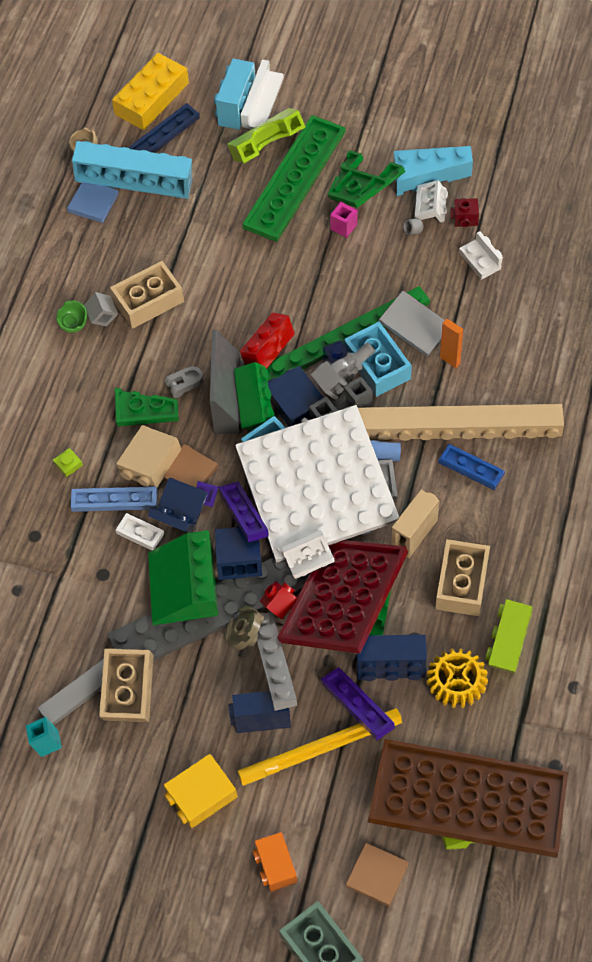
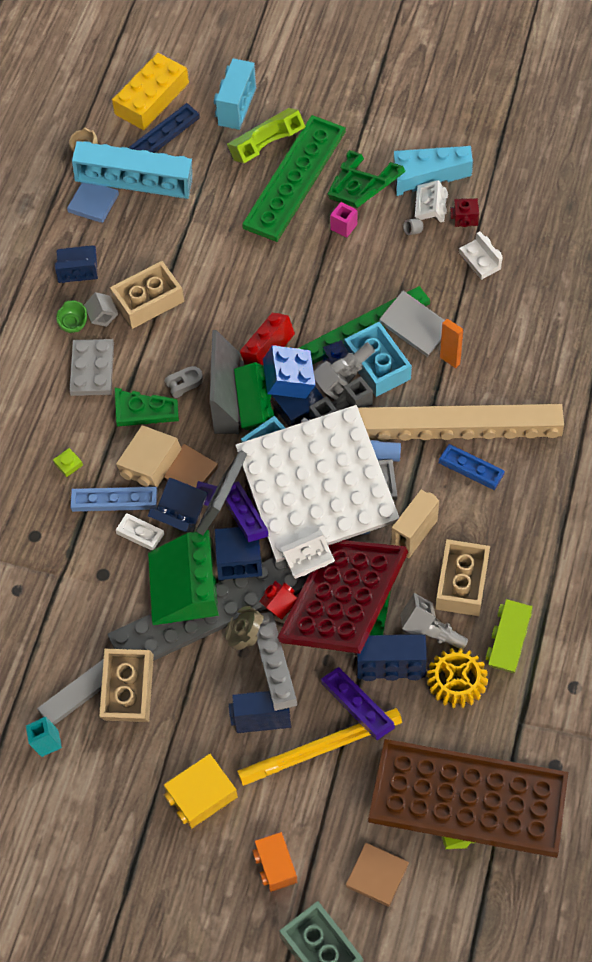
(76, 264): none -> dark blue bracket
(92, 367): none -> light grey plate
(221, 492): none -> dark grey tile
(261, 96): white panel -> none
(289, 372): none -> blue brick
(420, 619): none -> light grey brick

